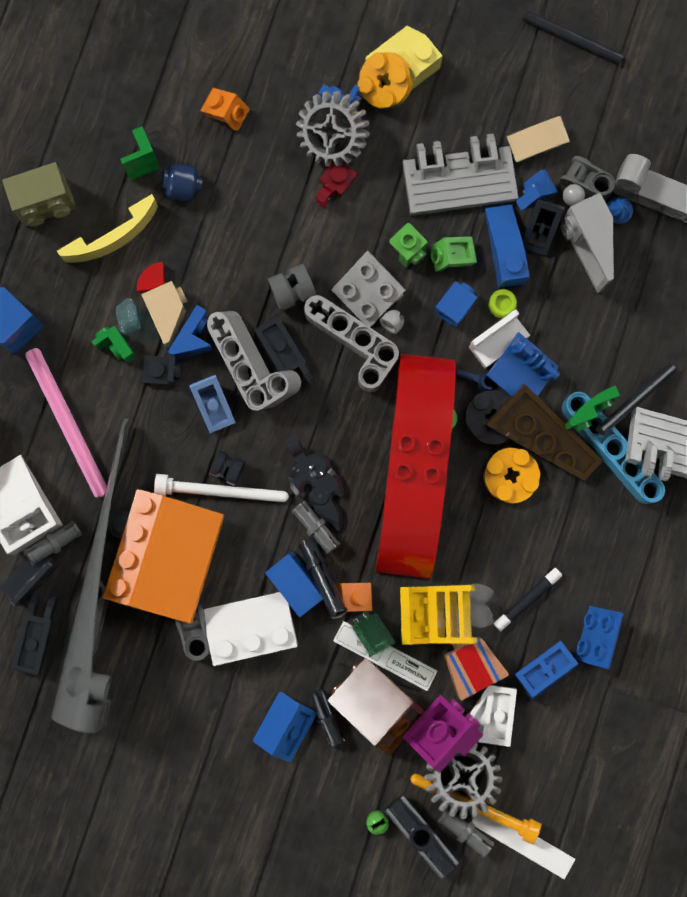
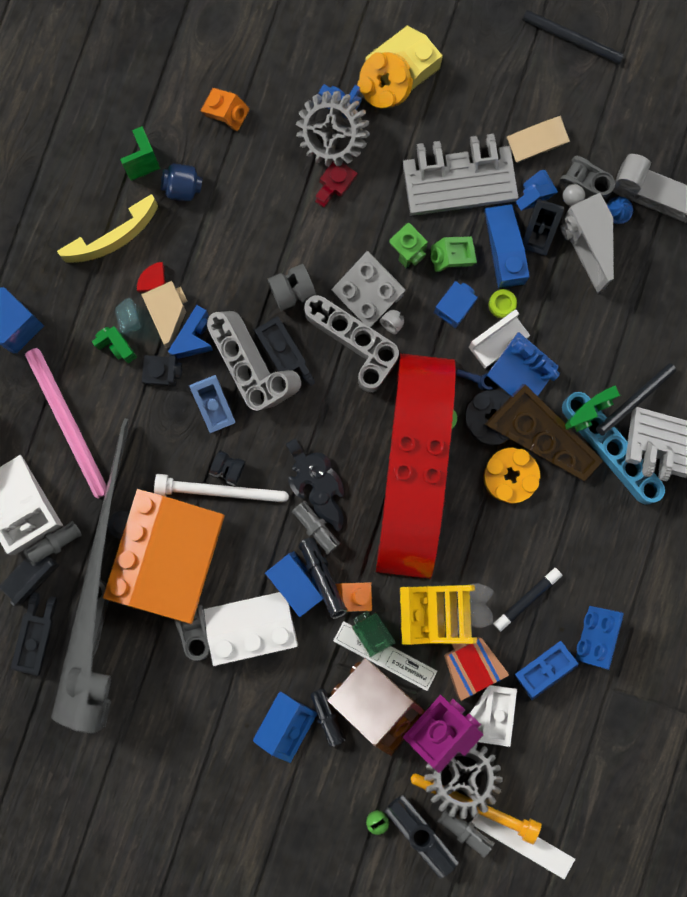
(39, 194): olive brick -> none

